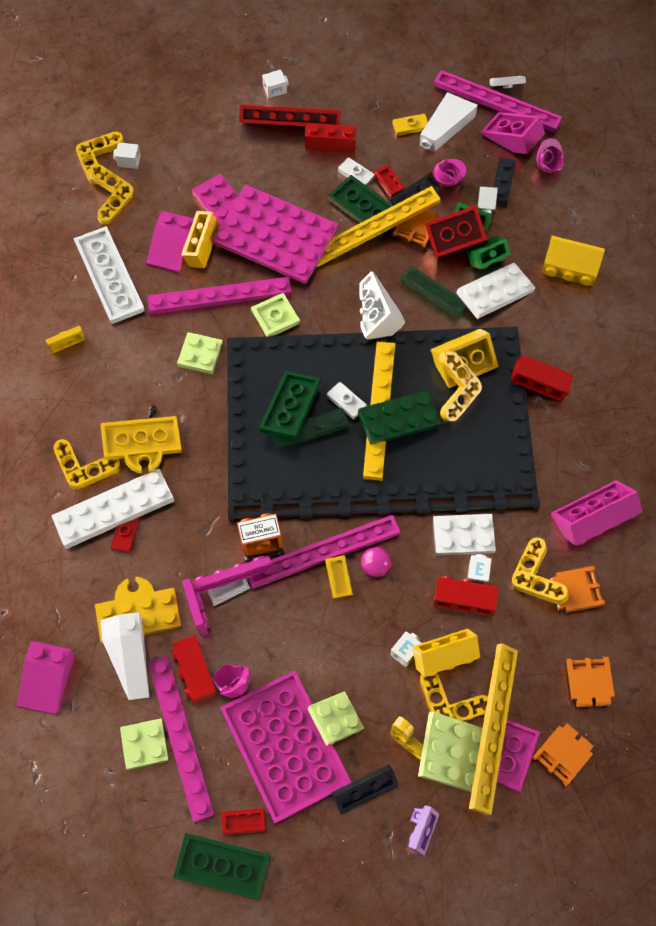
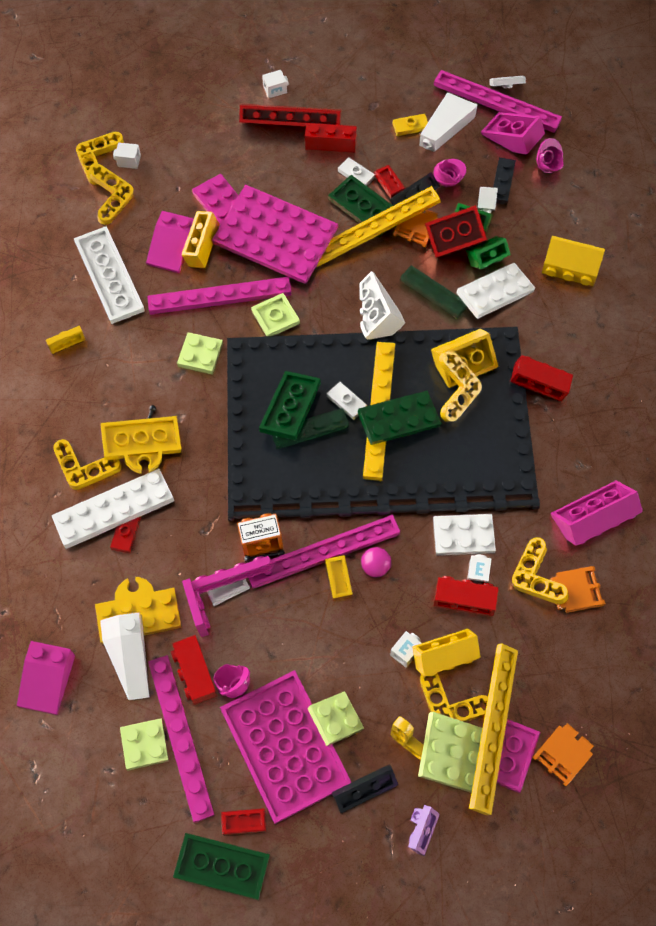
(590, 682): orange plate -> none

